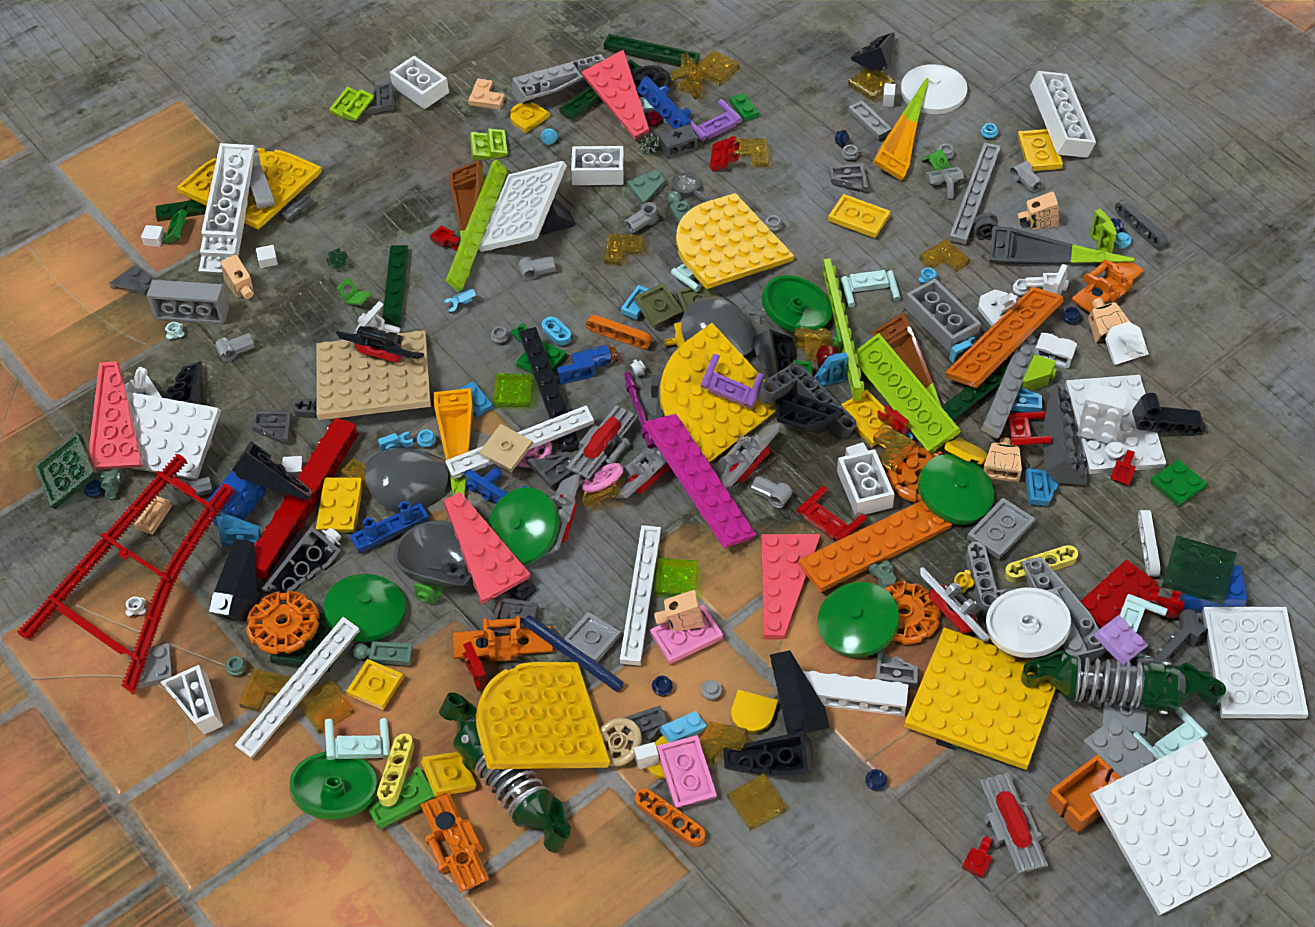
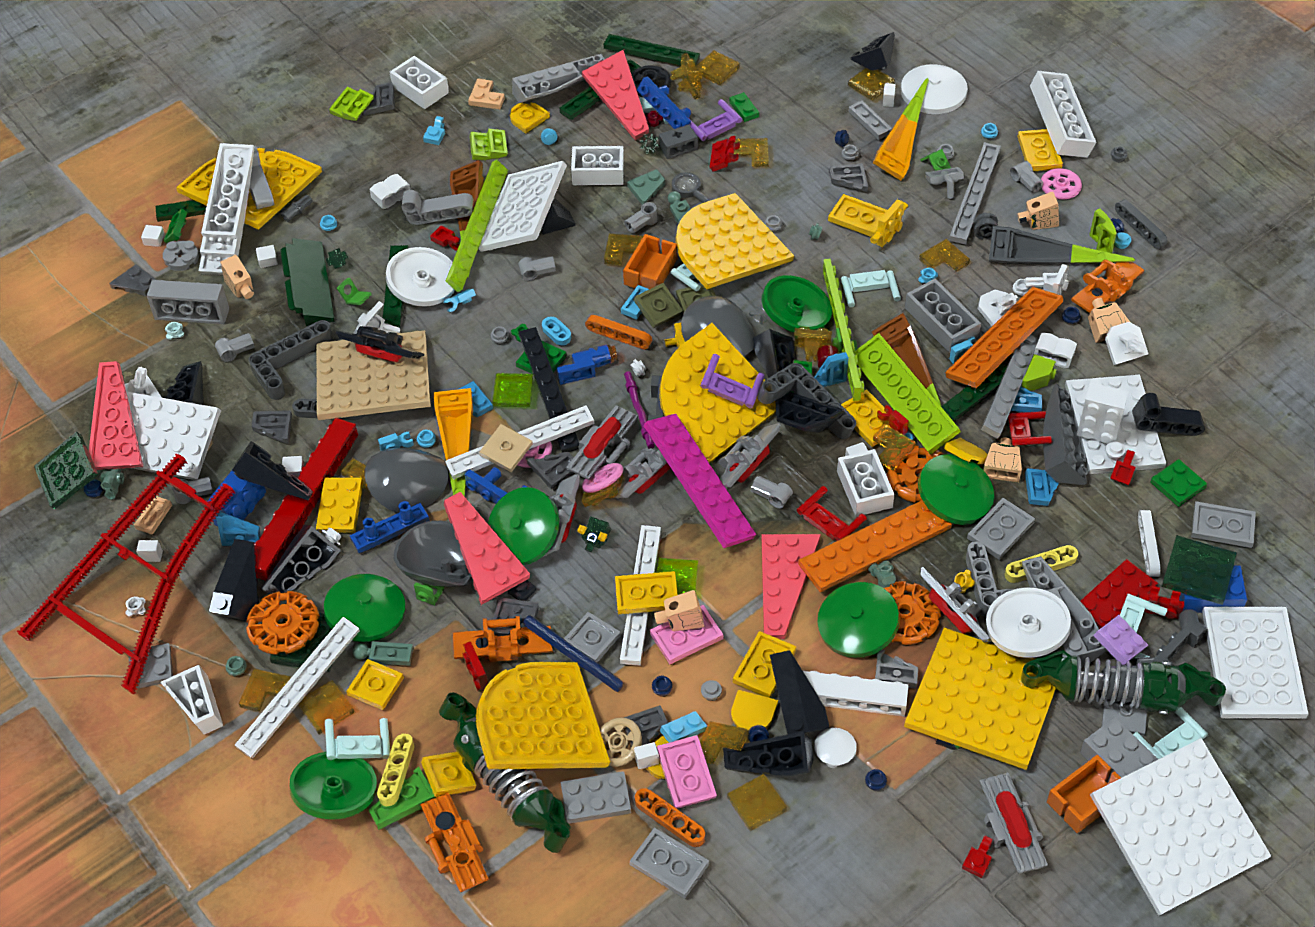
(149, 550): none -> white piece
(182, 263): none -> light grey plate
(285, 351): none -> dark grey beam
(308, 282): none -> dark green slope
(328, 223): none -> medium azure plate
(389, 191): none -> white brick
(419, 276): none -> white dish
(435, 134): none -> medium azure plate
(435, 209): none -> light grey beam
(595, 533): none -> clear green piece
(595, 797): none -> light grey plate
(644, 591): none -> yellow plate
(647, 265): none -> orange piece
(669, 863): none -> light grey plate
(756, 668): none -> yellow plate
(757, 733): none -> dark blue plate
(815, 231): none -> sand green plate
(835, 747): none -> white dish
(889, 223): none -> yellow plate
(1061, 183): none -> bright pink plate
(1118, 154): none -> dark grey plate
(1223, 524): none -> light grey plate

